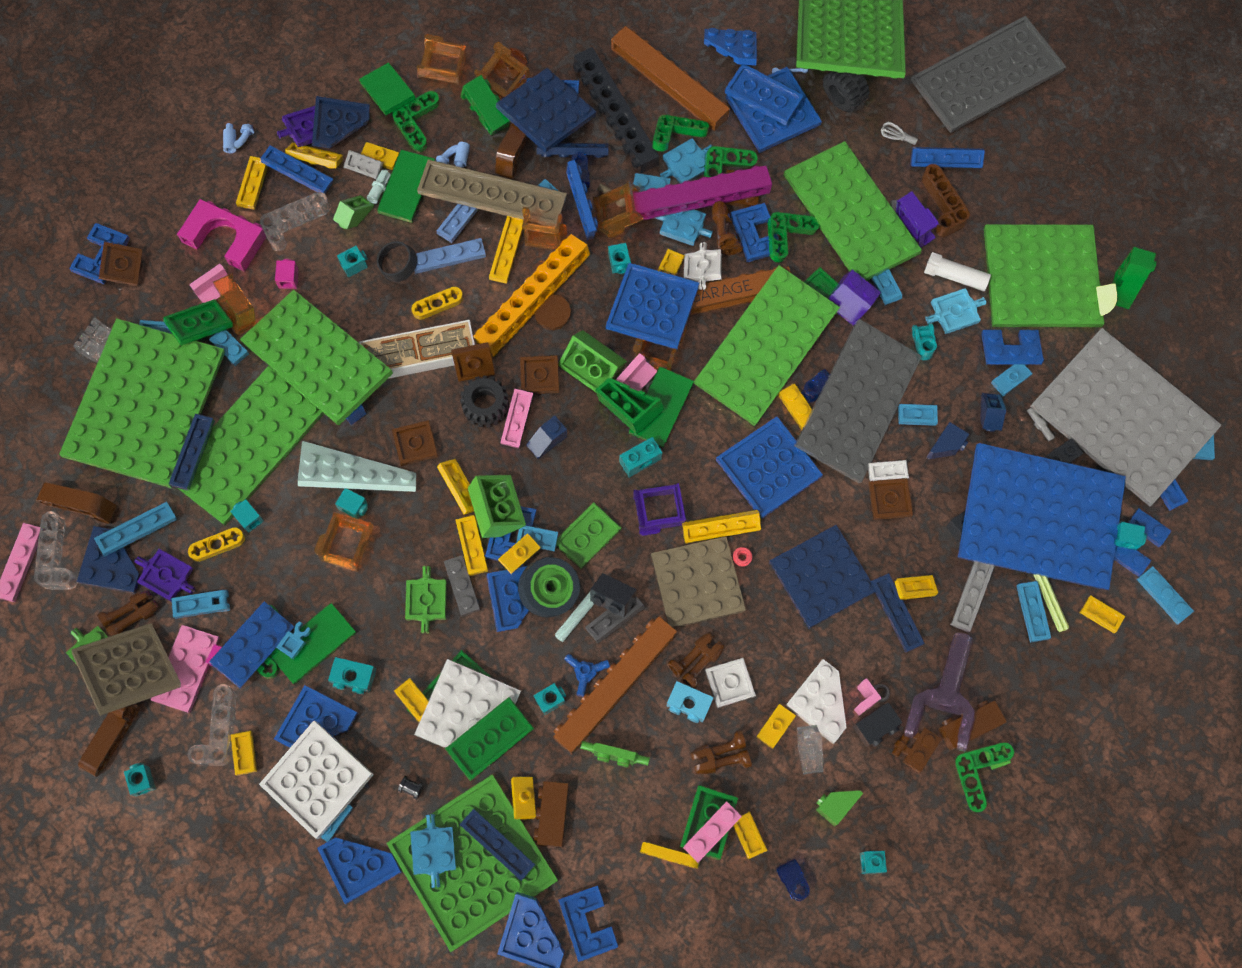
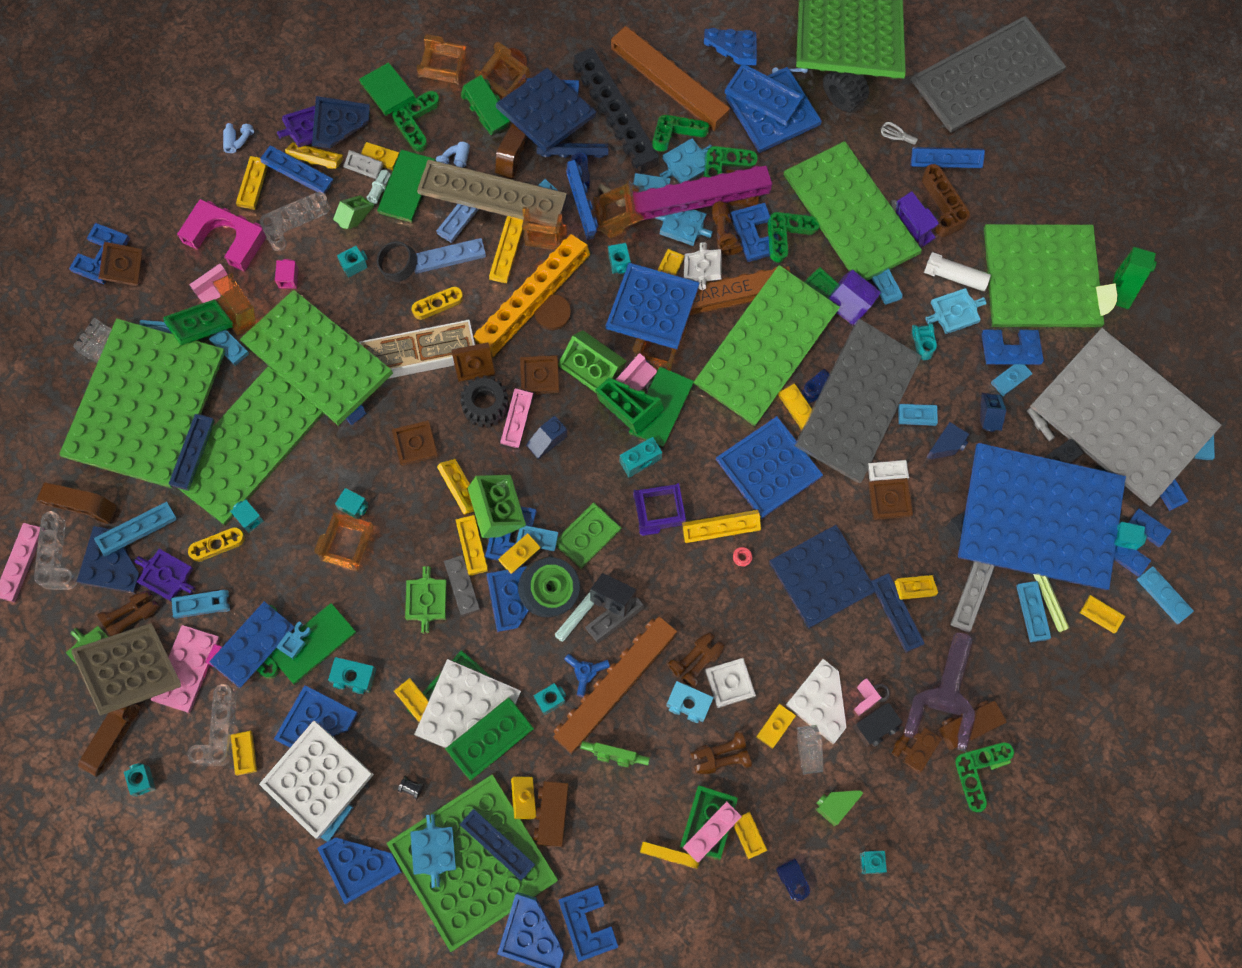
(337, 469): light aqua wing -> none
(698, 582): dark tan plate -> none

